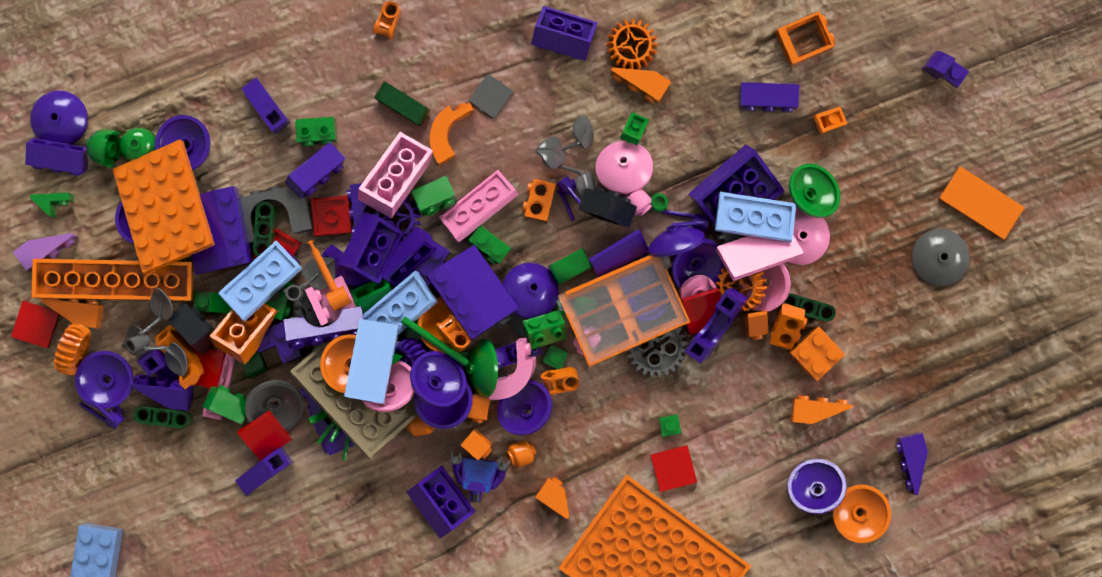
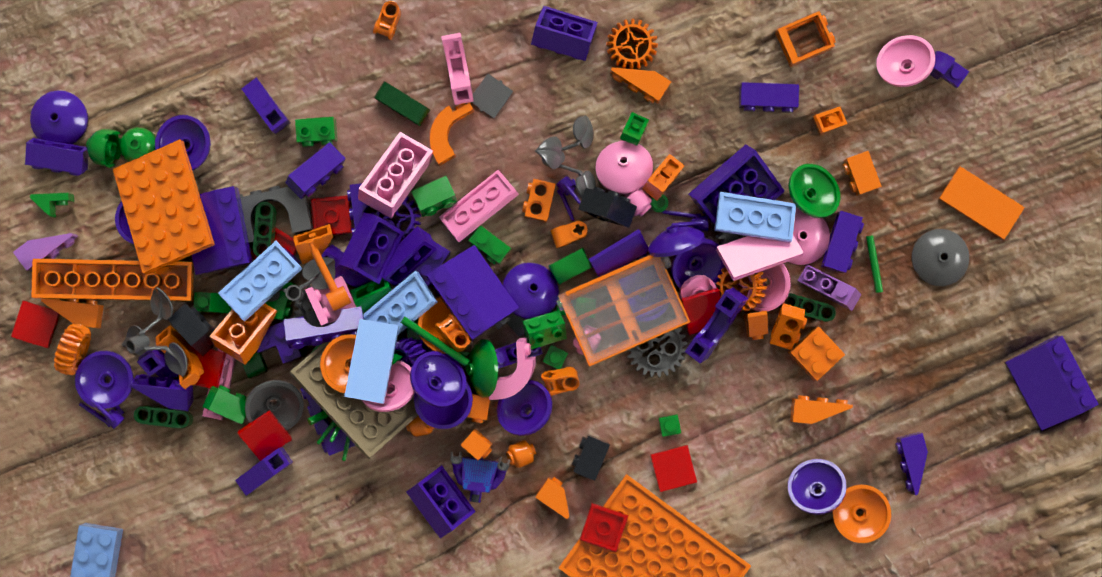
(321, 238): none -> orange slope
(457, 68): none -> bright pink arch
(565, 234): none -> orange piece
(590, 457): none -> black brick
(603, 527): none -> red tile
(663, 177): none -> orange brick
(830, 287): none -> medium lavender slope
(842, 242): none -> dark purple brick
(861, 173): none -> orange brick
(874, 264): none -> green bar
(903, 53): none -> bright pink dish
(1051, 382): none -> dark purple slope

